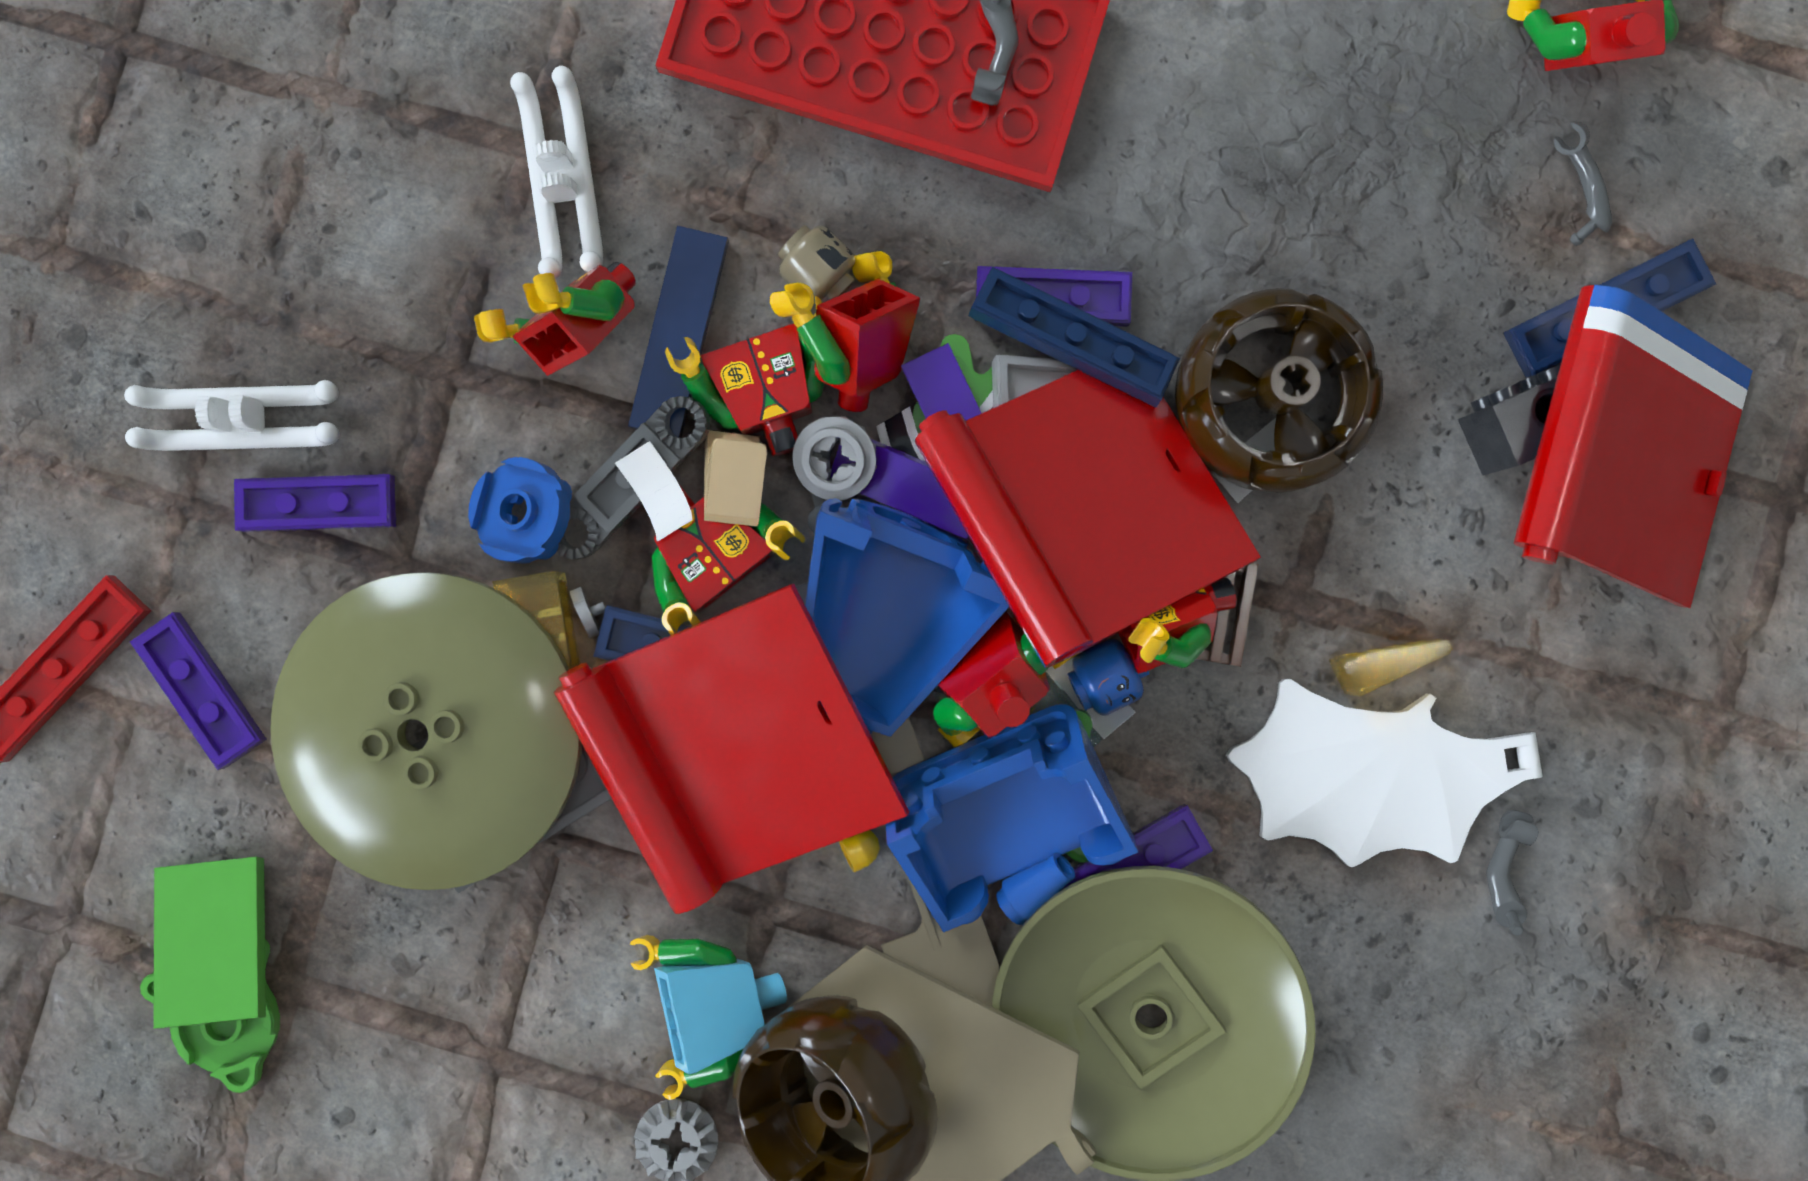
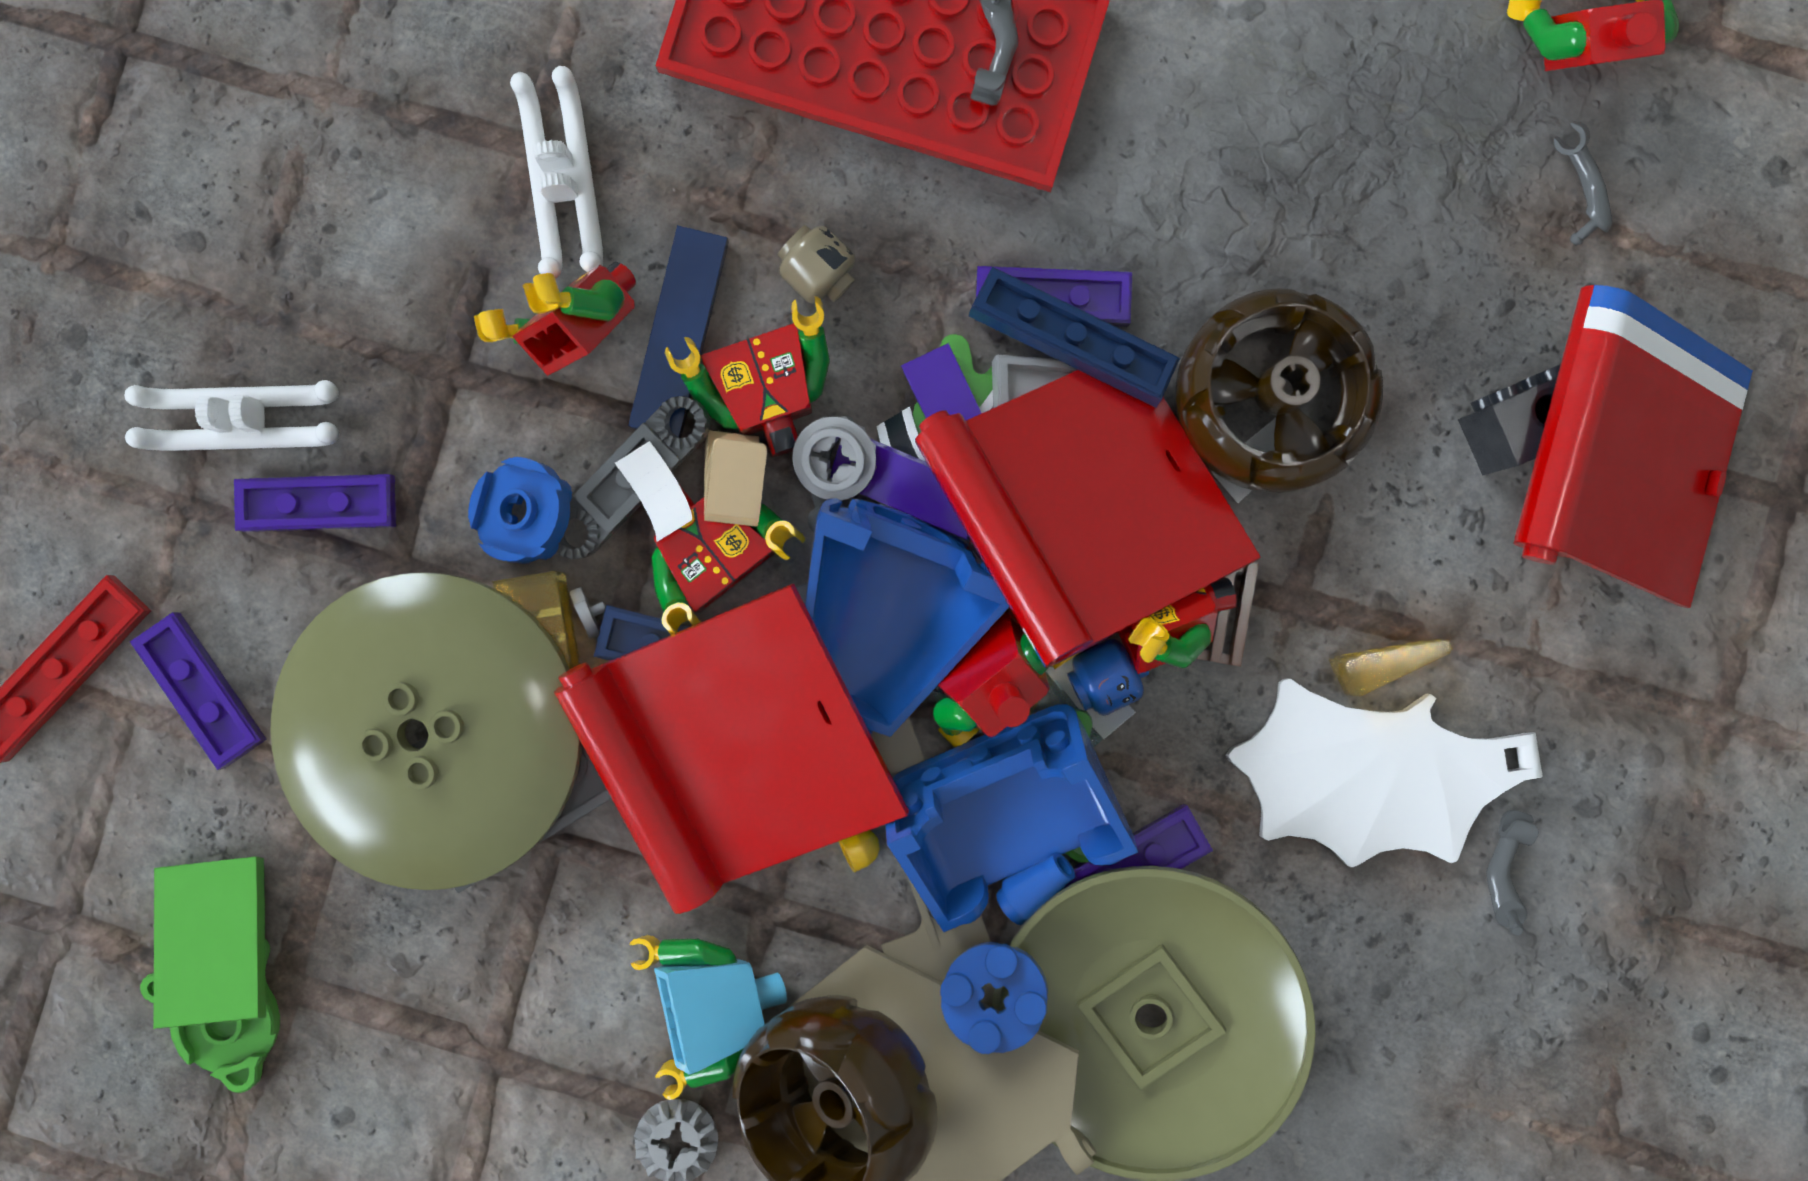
(857, 335): red torso -> none
(984, 1027): none -> blue plate
(1658, 281): dark blue tile -> none

